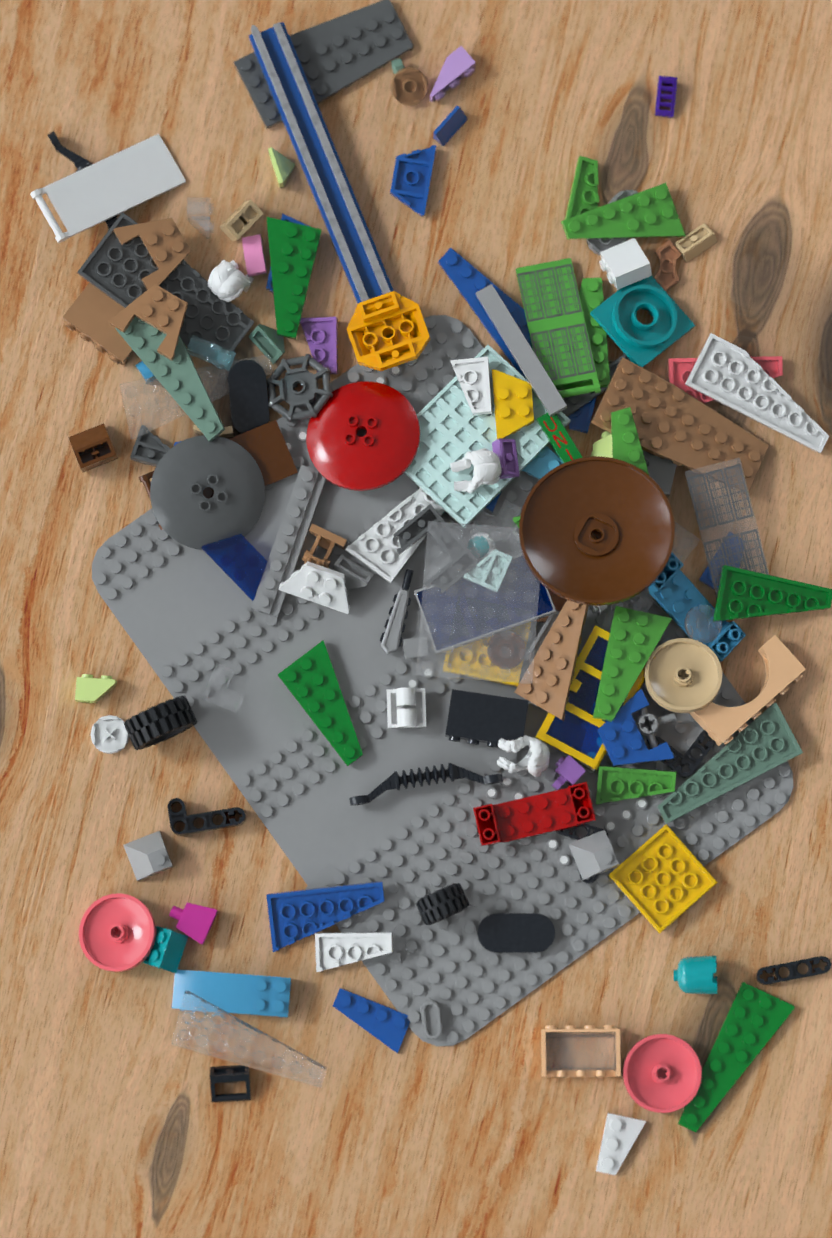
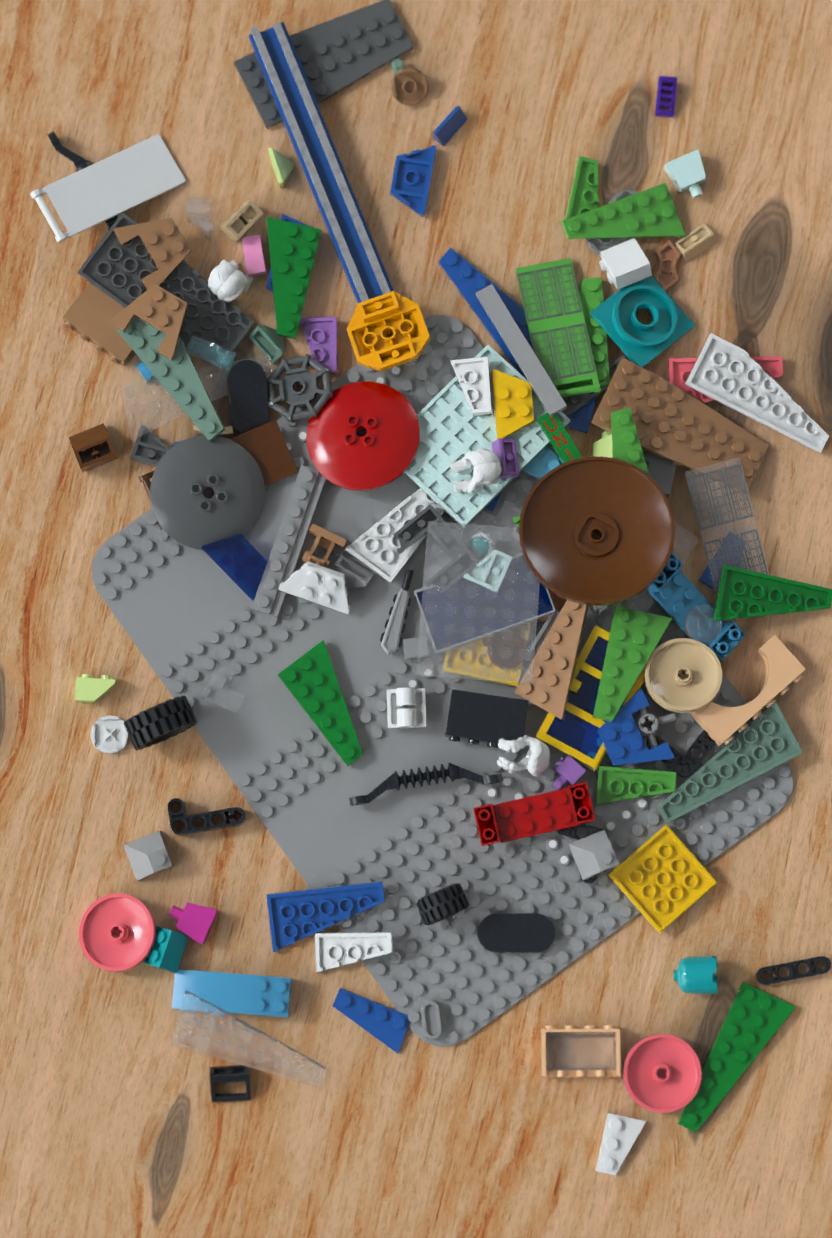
(455, 67): lavender slope -> none
(687, 173): none -> light aqua torso

